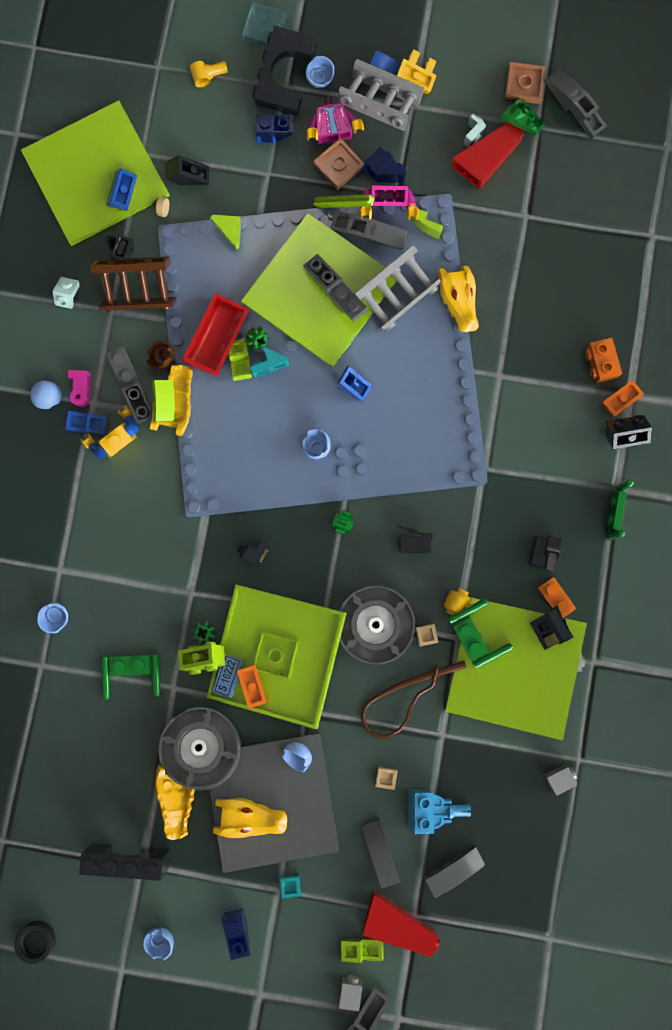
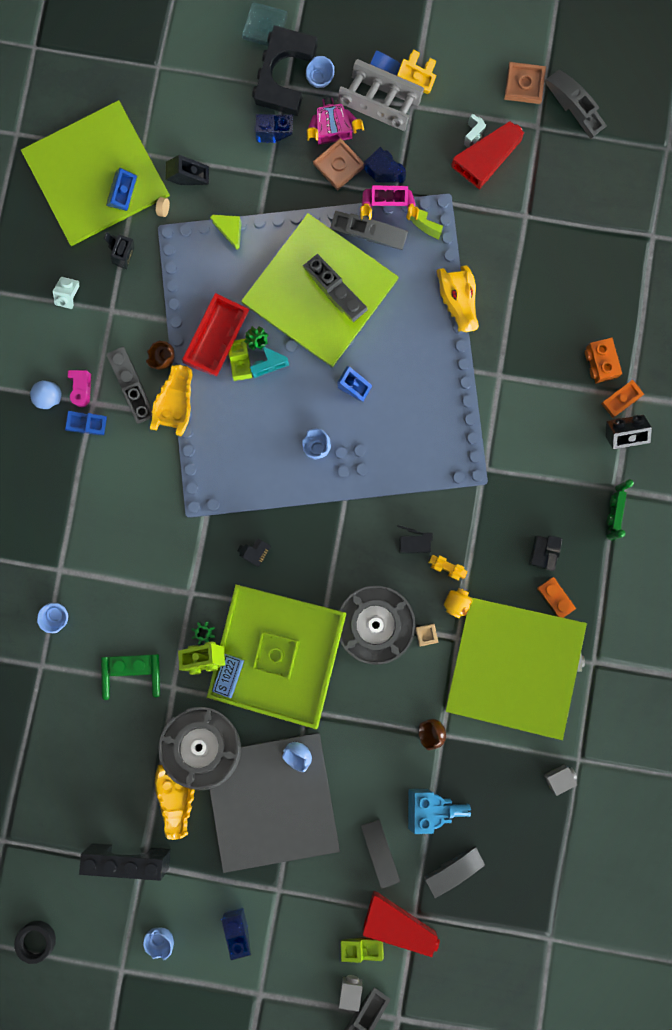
(116, 439): torso -> none
(140, 266): reddish brown fence -> none
(163, 400): slope -> none
(204, 72): yellow pin -> none
(245, 818): yellow animal -> none
(251, 686): orange plate -> none
(290, 886): teal tile -> none
(343, 201): lime axle -> none
(343, 522): green gear -> none
(386, 778): tan tile -> none
(394, 270): light grey fence -> none
(413, 680): reddish brown piece -> none
(432, 734): none -> reddish brown hair
(440, 563): none -> yellow plate
(471, 638): green plate -> none
(521, 116): green slope -> none
(551, 628): black piece -> none

